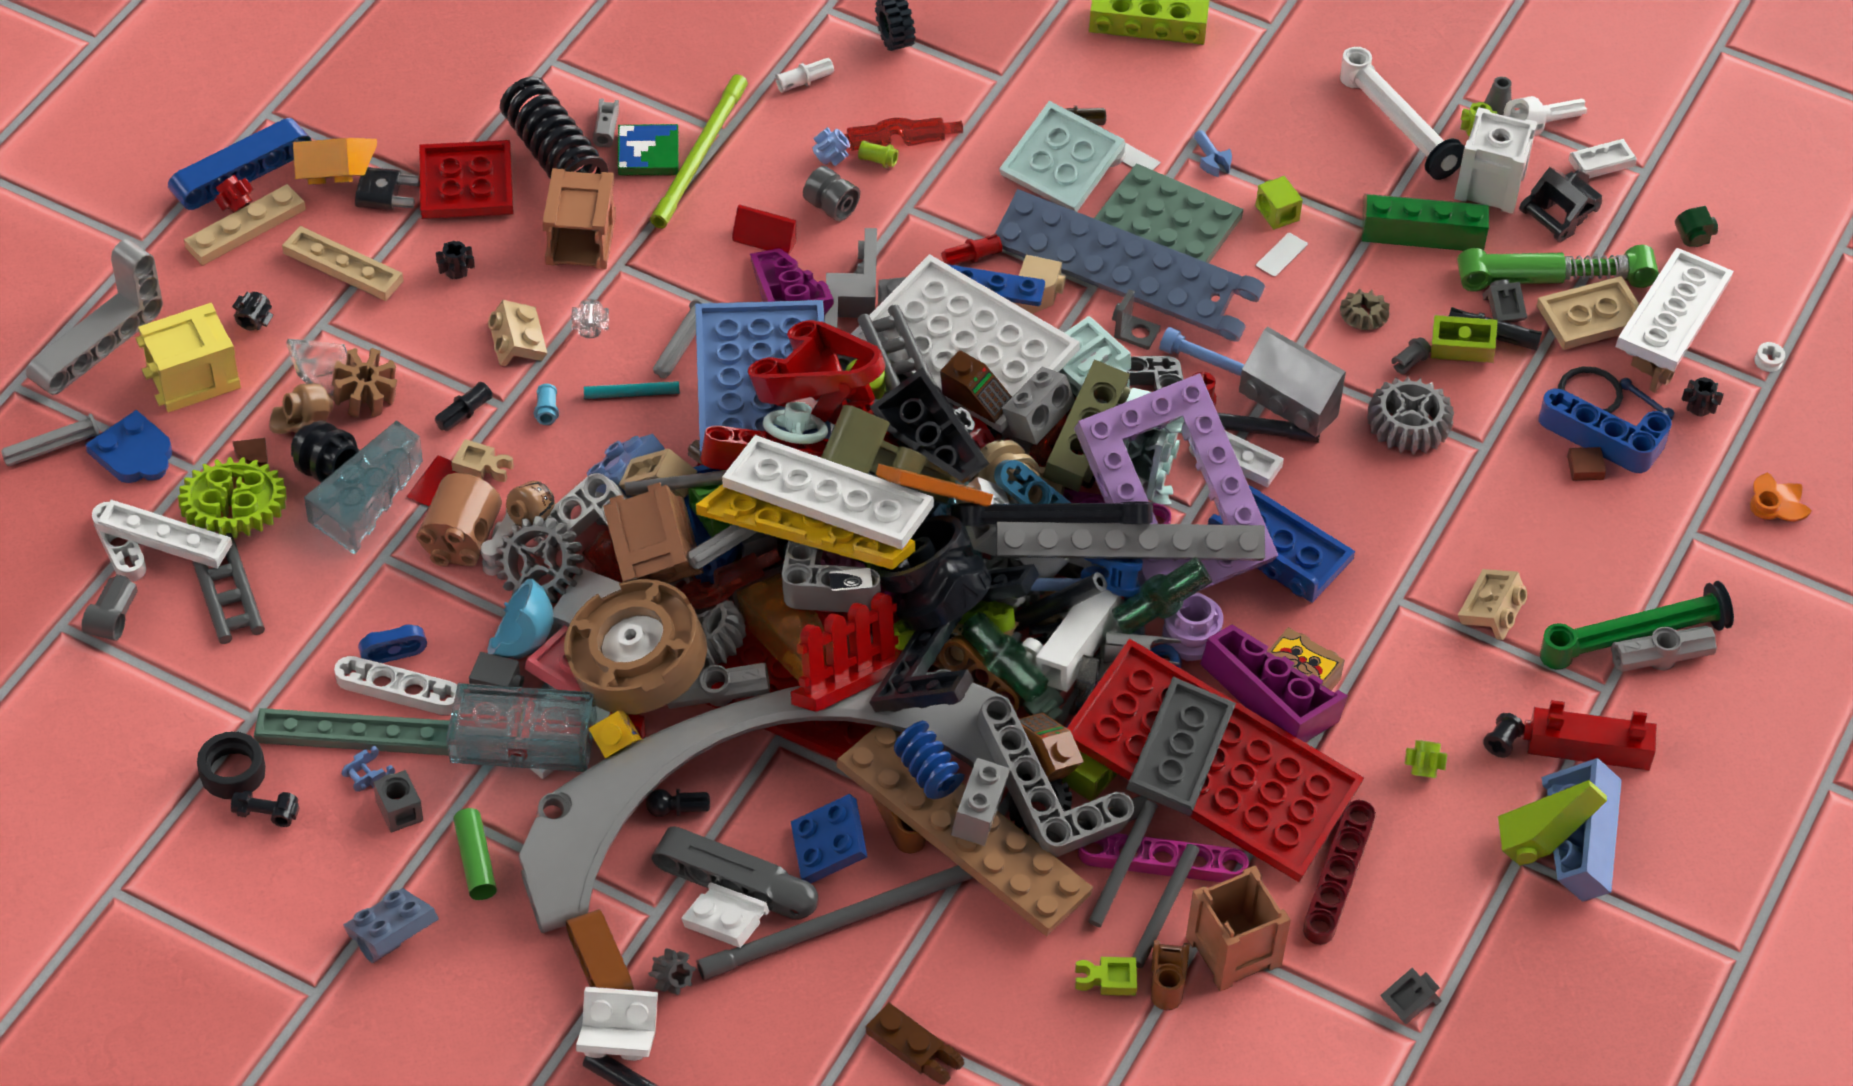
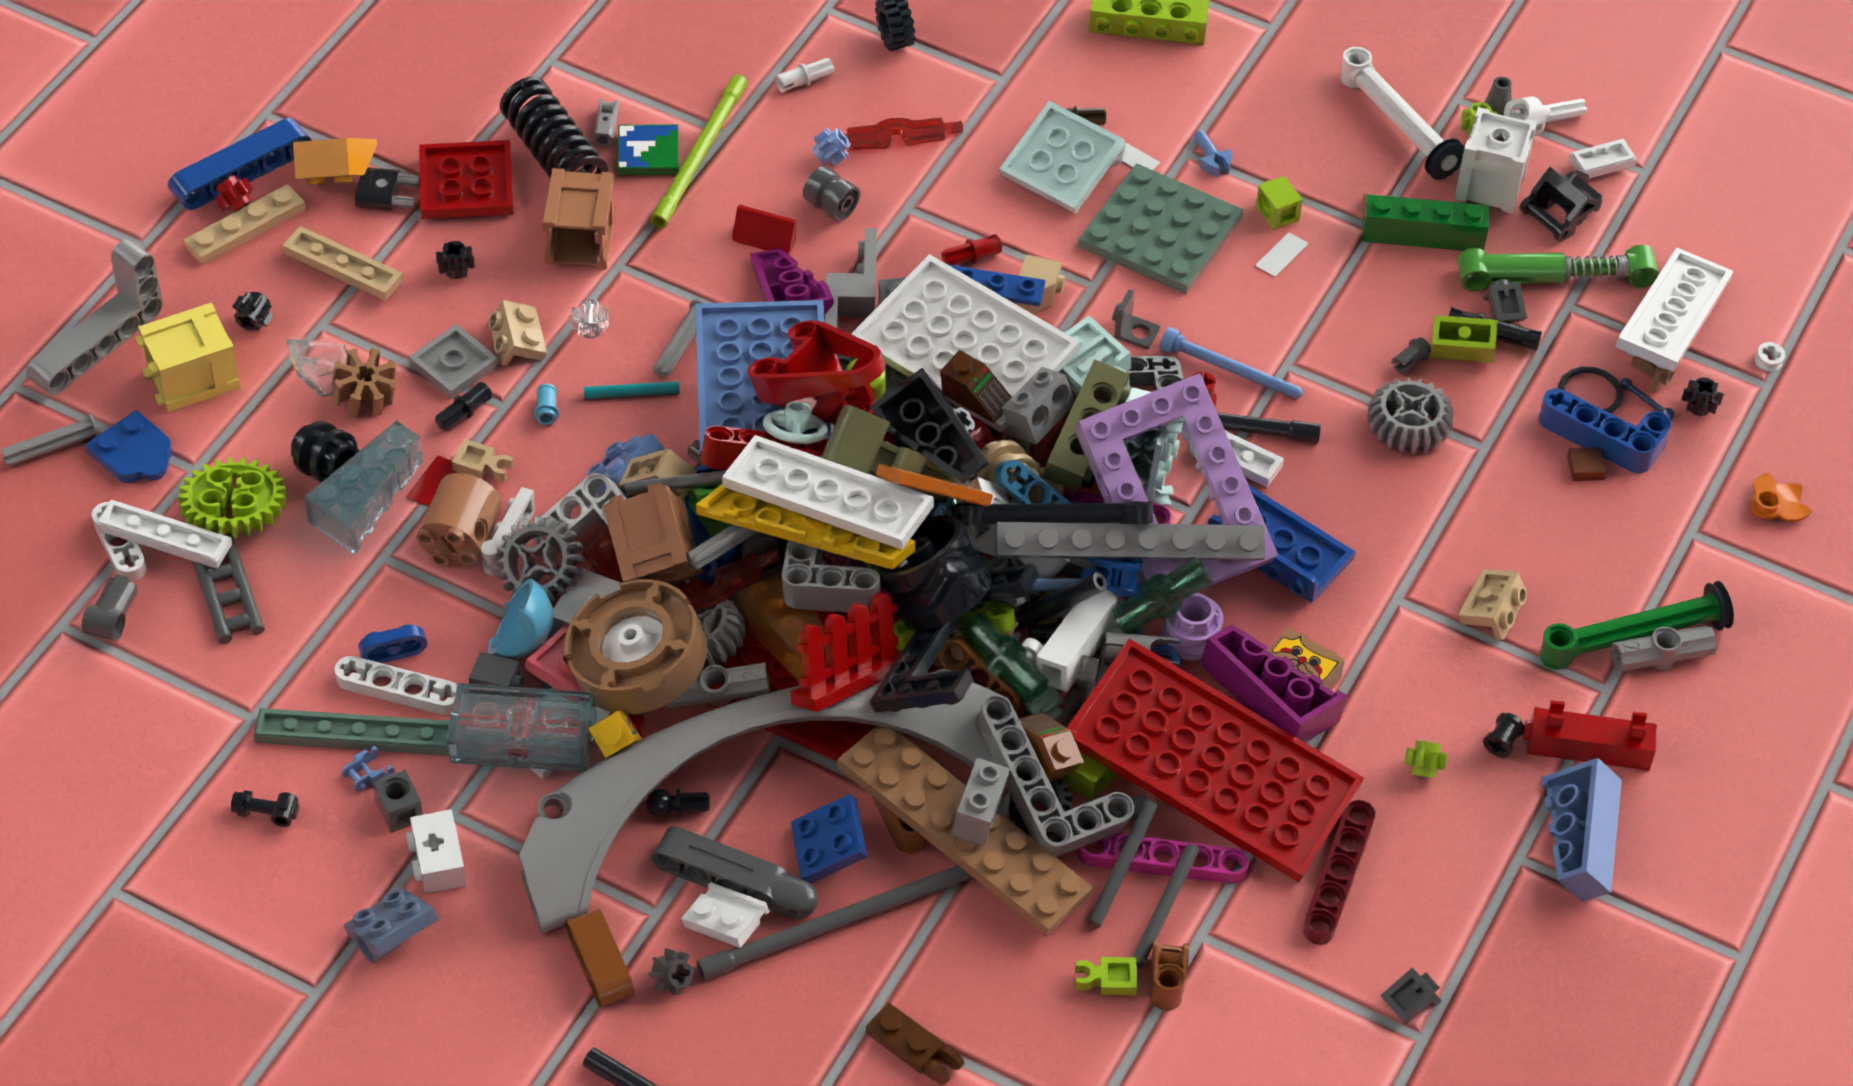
(226, 744): black tyre -> none
(251, 450): copper tile -> none
(300, 408): medium nougat head -> none
(437, 851): none -> white brick
(454, 361): none -> light grey tile
(474, 854): bright green piece -> none
(529, 501): medium nougat head -> none
(618, 1023): white bracket -> none
(850, 579): sticker -> none
(880, 154): lime pin -> none
(905, 341): dark grey bar -> none
(927, 761): blue piece -> none
(1125, 261): sand blue hinge -> none
(1181, 746): dark grey tile -> none
(1237, 928): nougat container -> none
(1293, 382): flat silver slope -> none
(1358, 317): dark tan gear -> none
(1546, 823): lime slope -> none
(1588, 312): tan plate -> none
(1696, 226): dark green plate -> none

